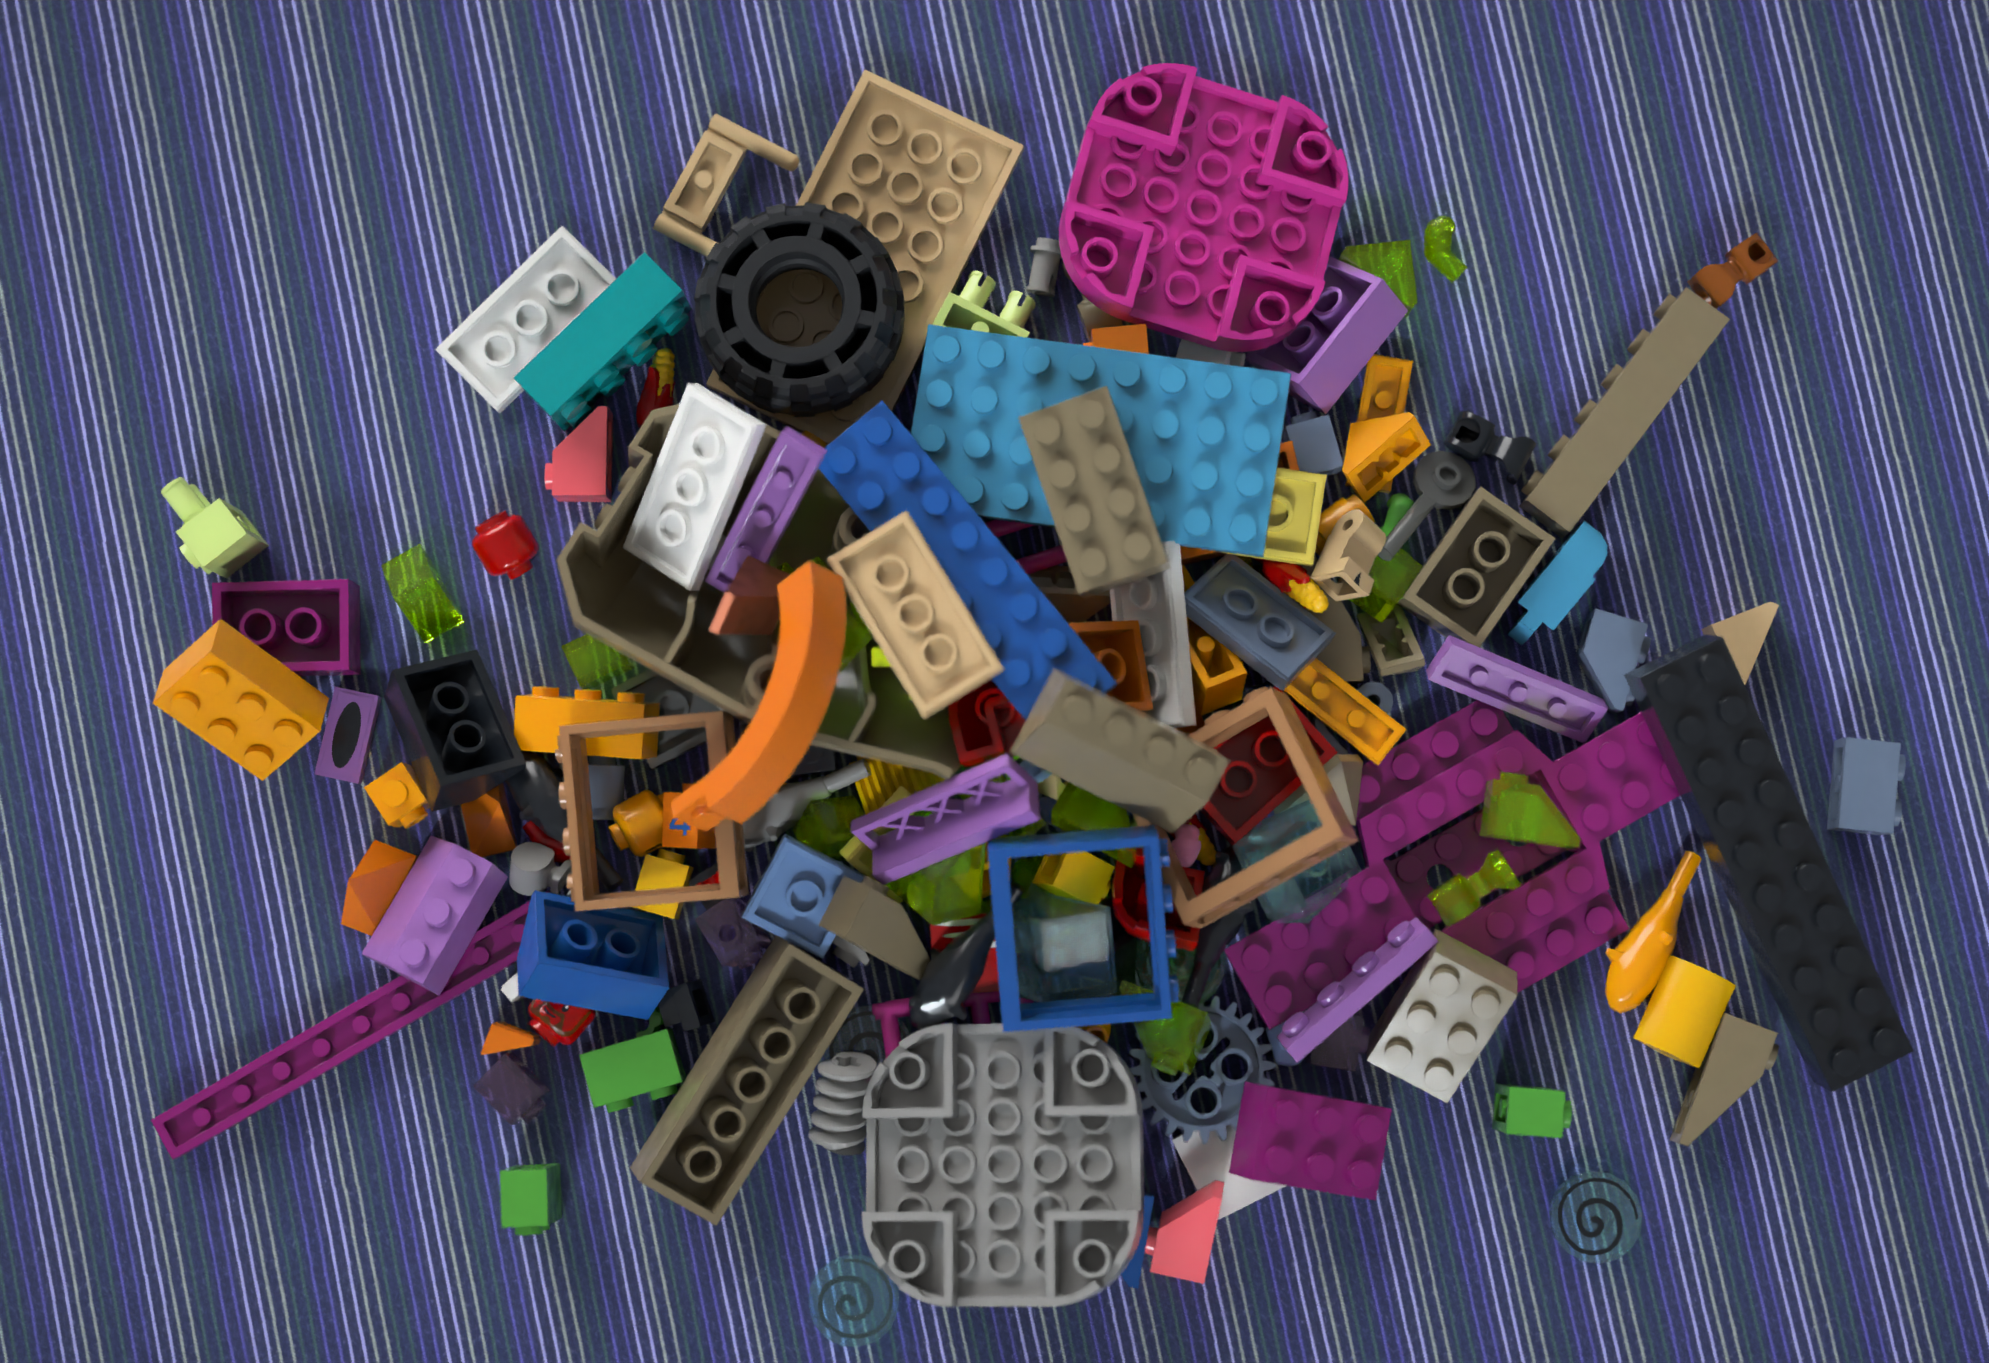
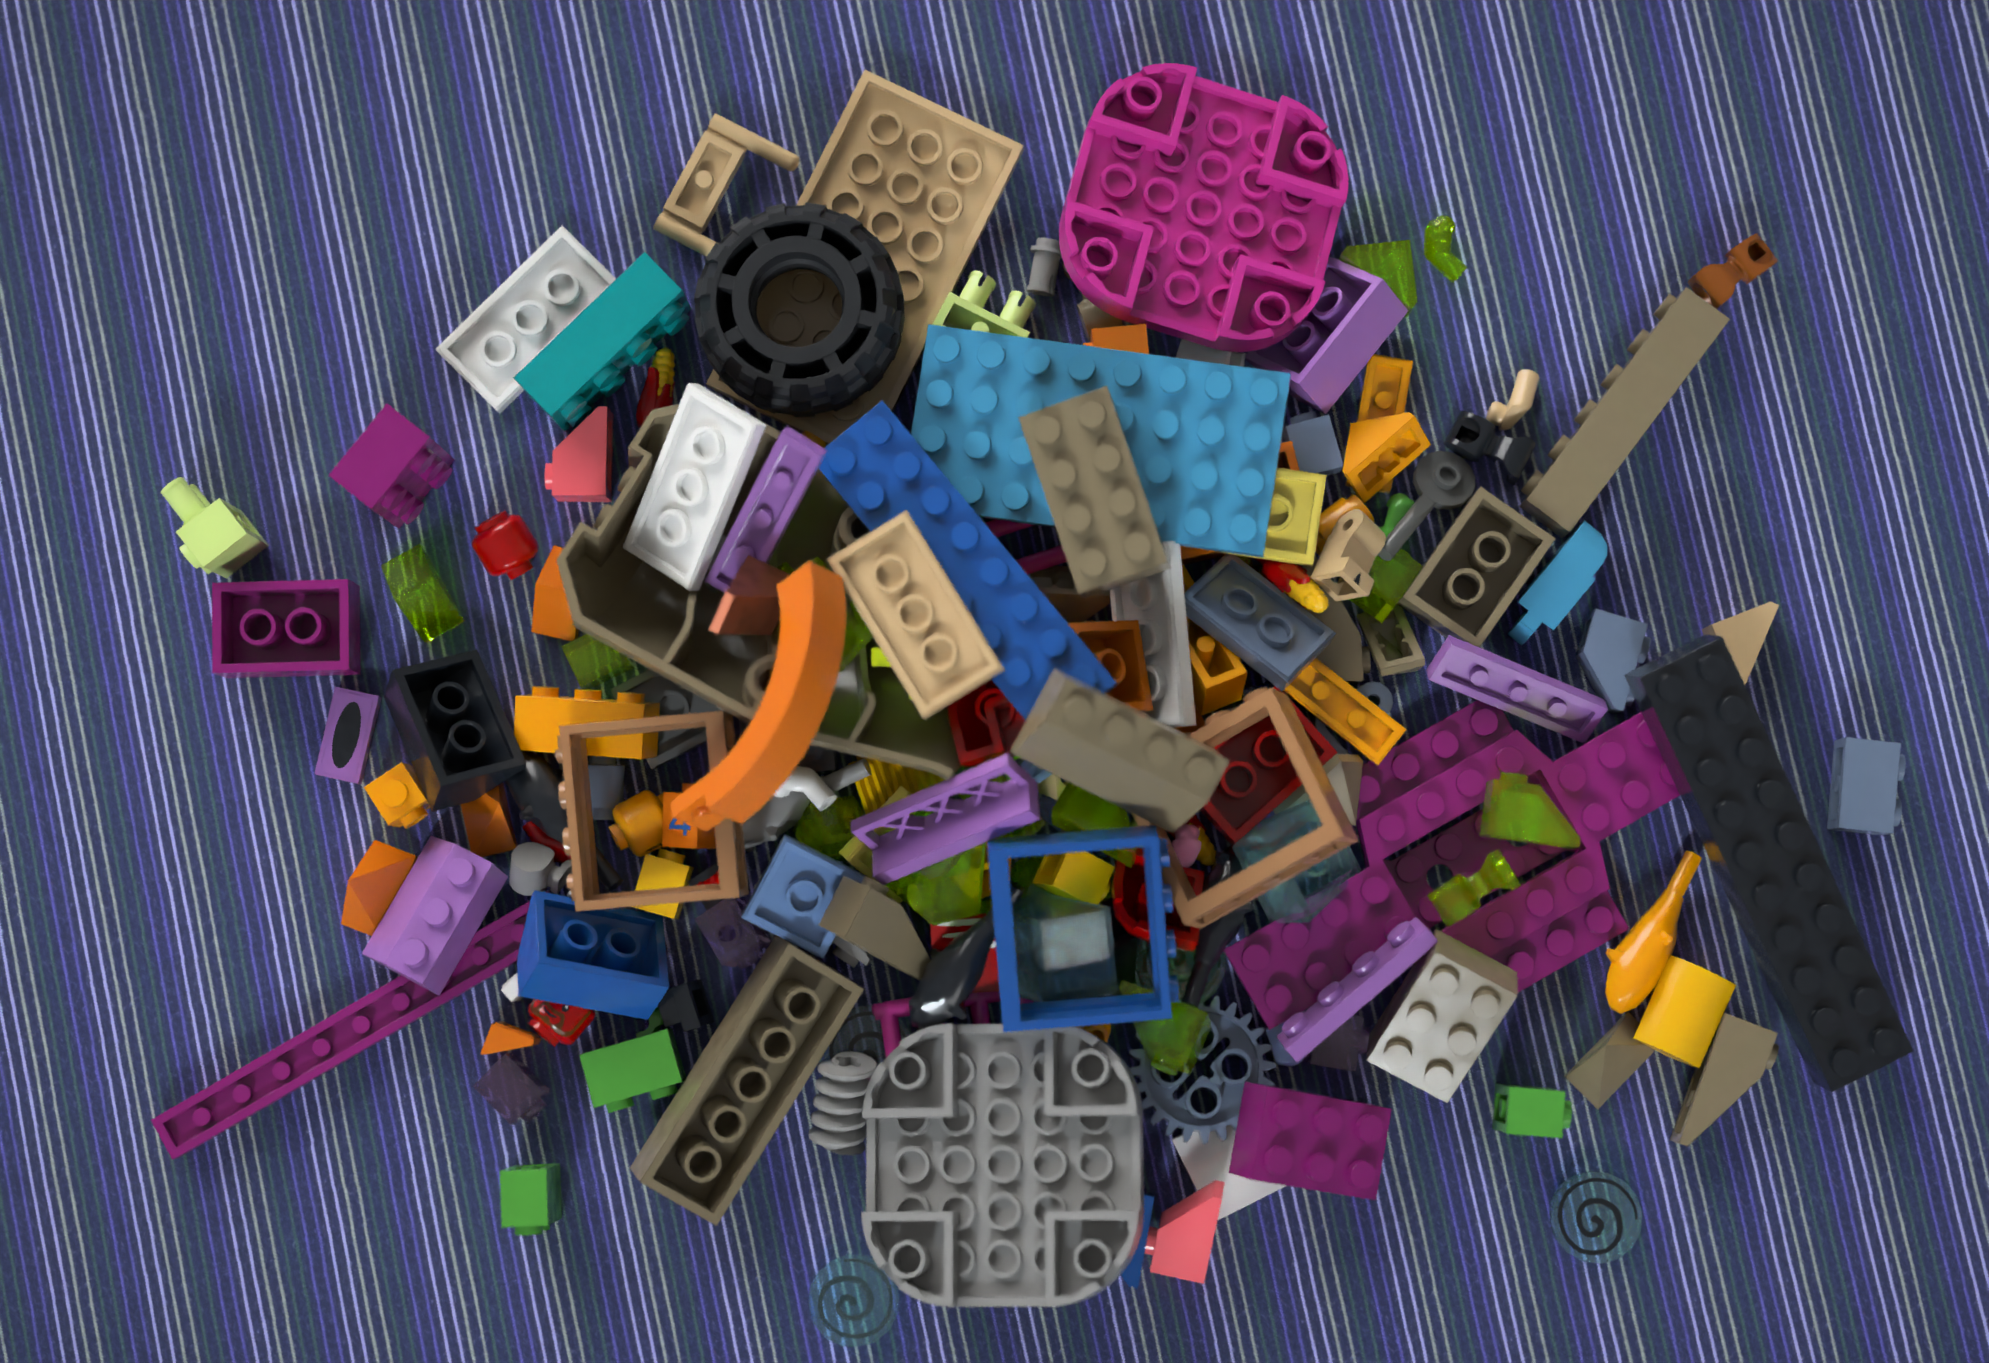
(241, 700): light orange brick -> none
(393, 467): none -> magenta brick
(550, 607): none -> orange slope
(807, 781): none -> white arm
(1520, 402): none -> tan arm
(1609, 1062): none -> dark tan slope

